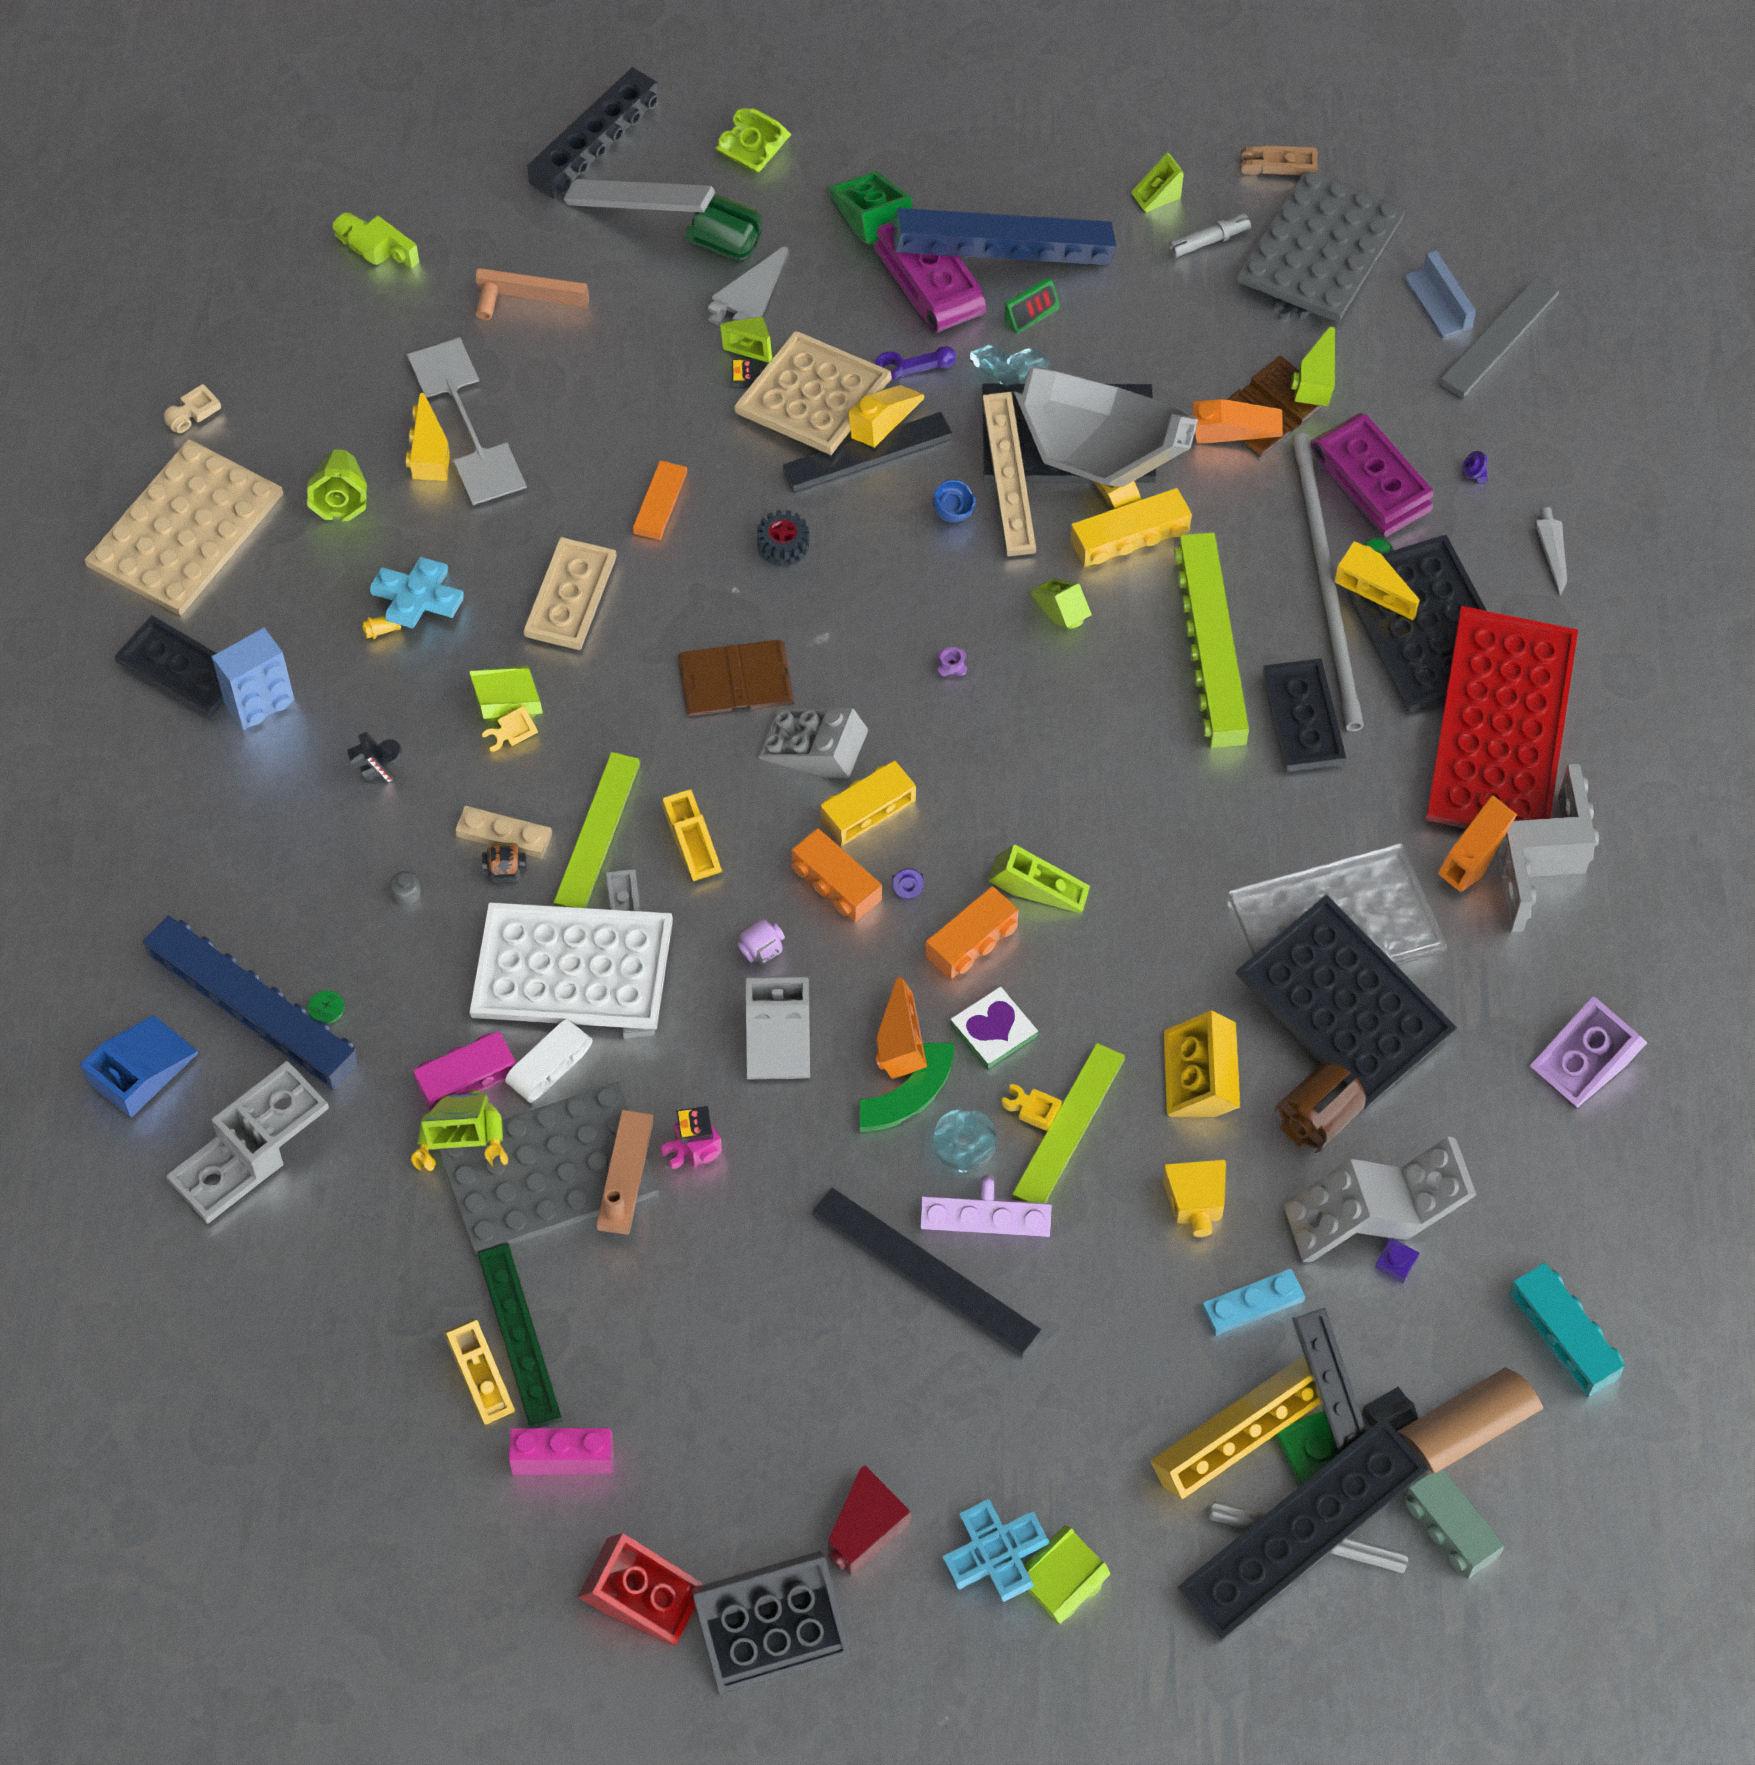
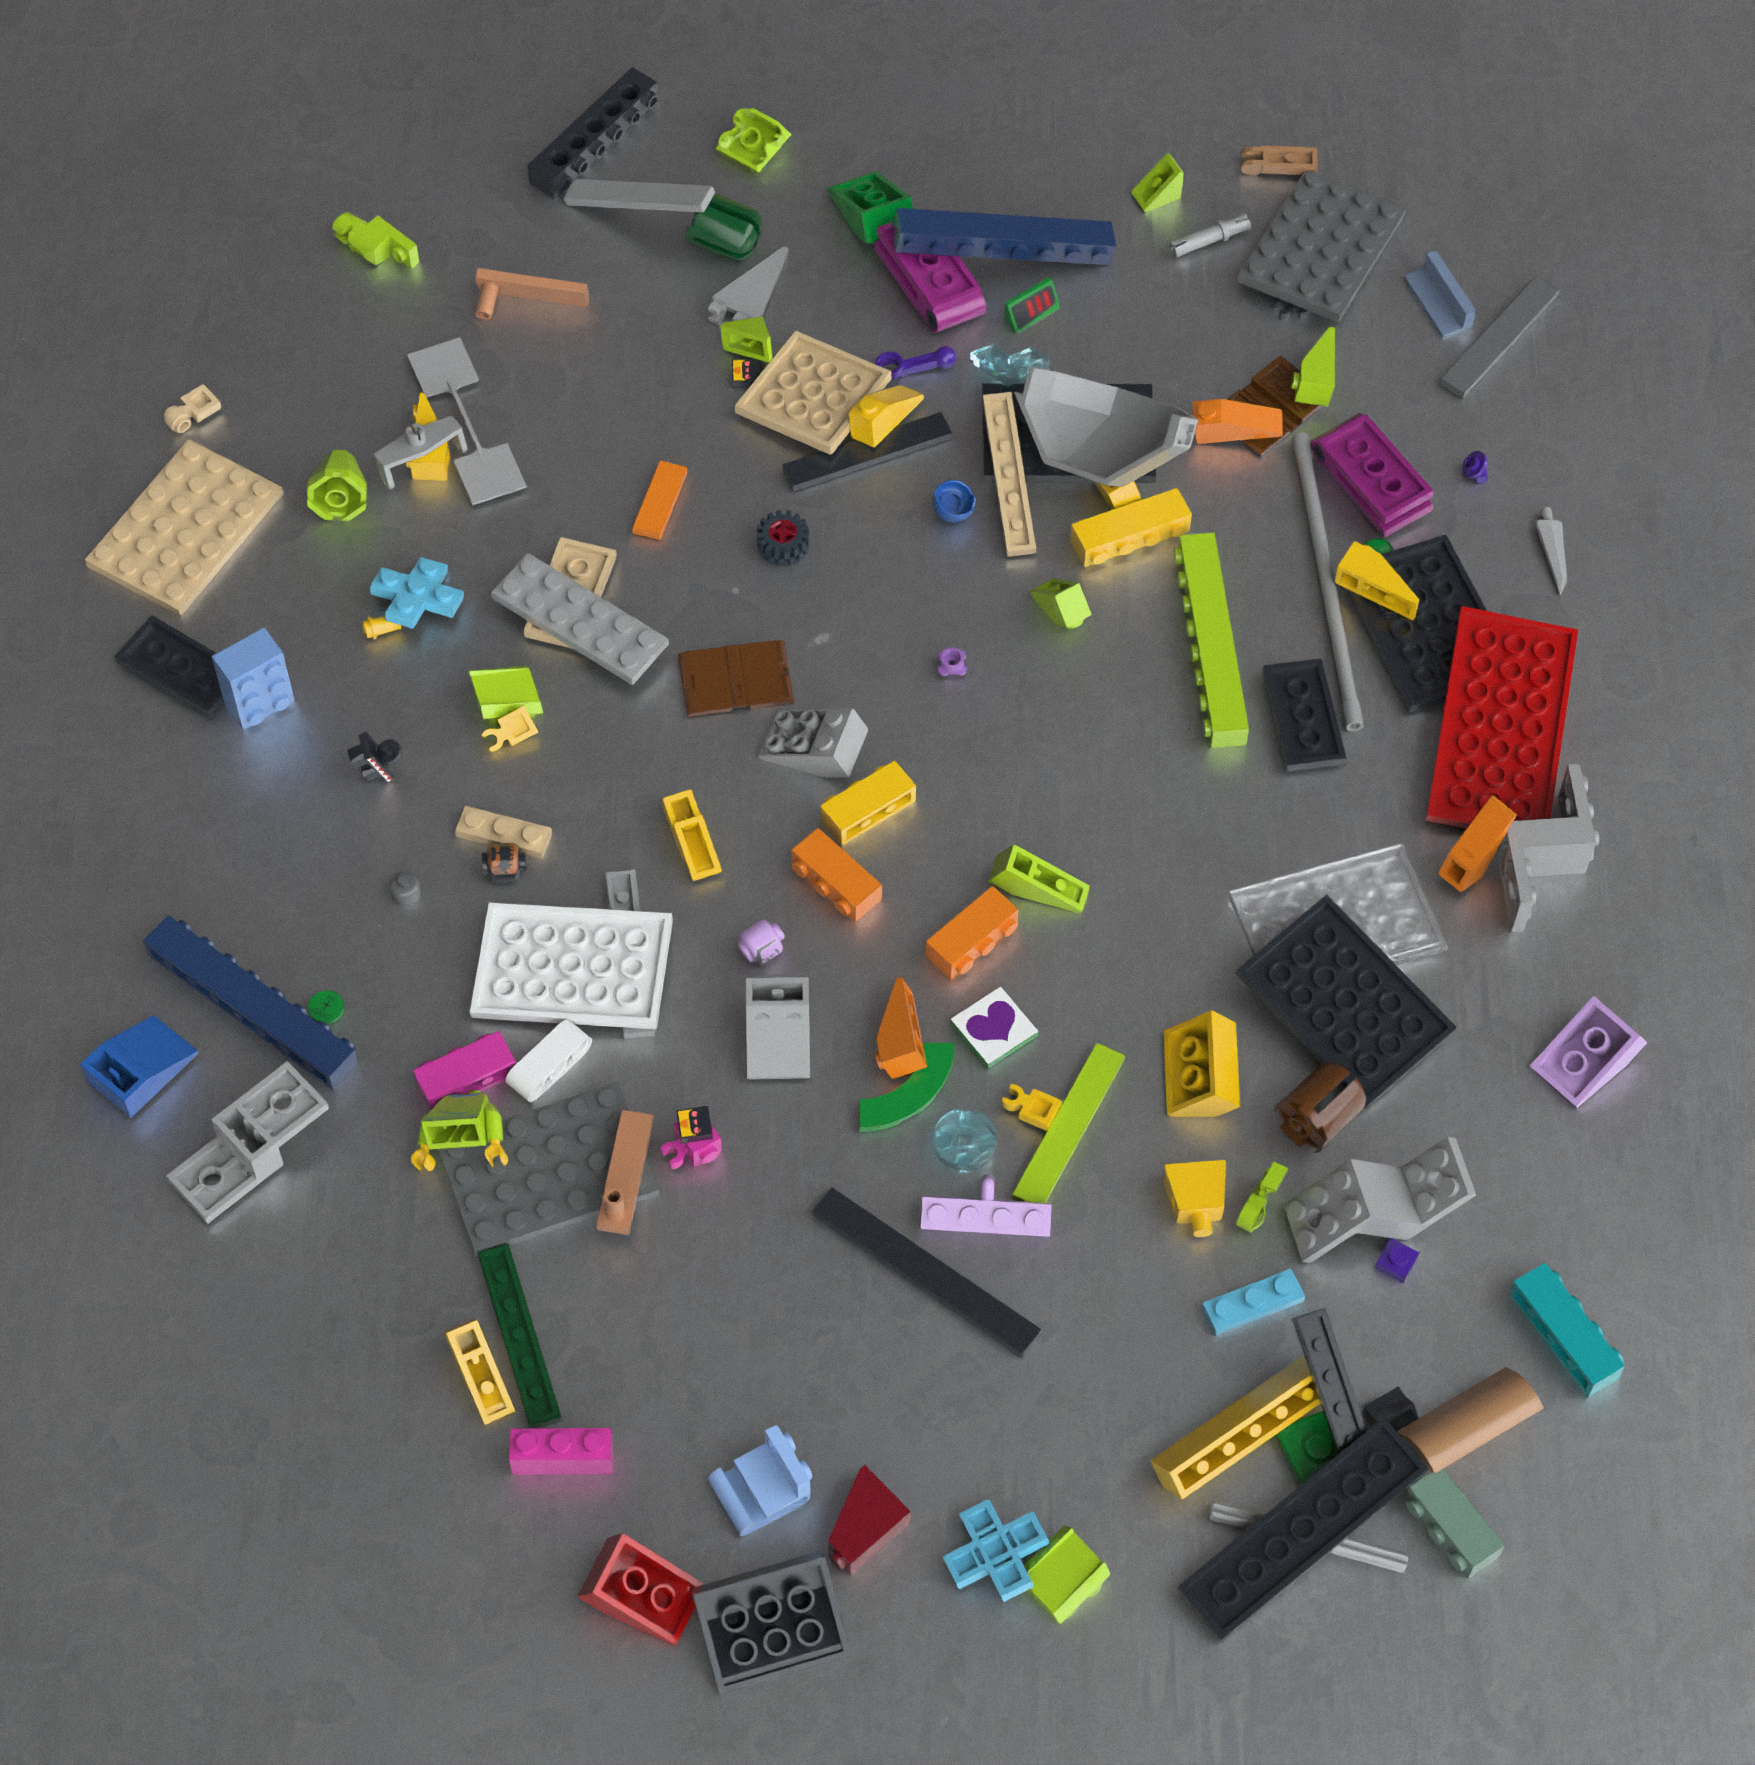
(416, 444): none -> light grey piece
(580, 618): none -> light grey plate
(597, 831): lime tile -> none
(763, 1483): none -> light blue piece
(908, 883): plate -> none
(1256, 1203): none -> lime piece

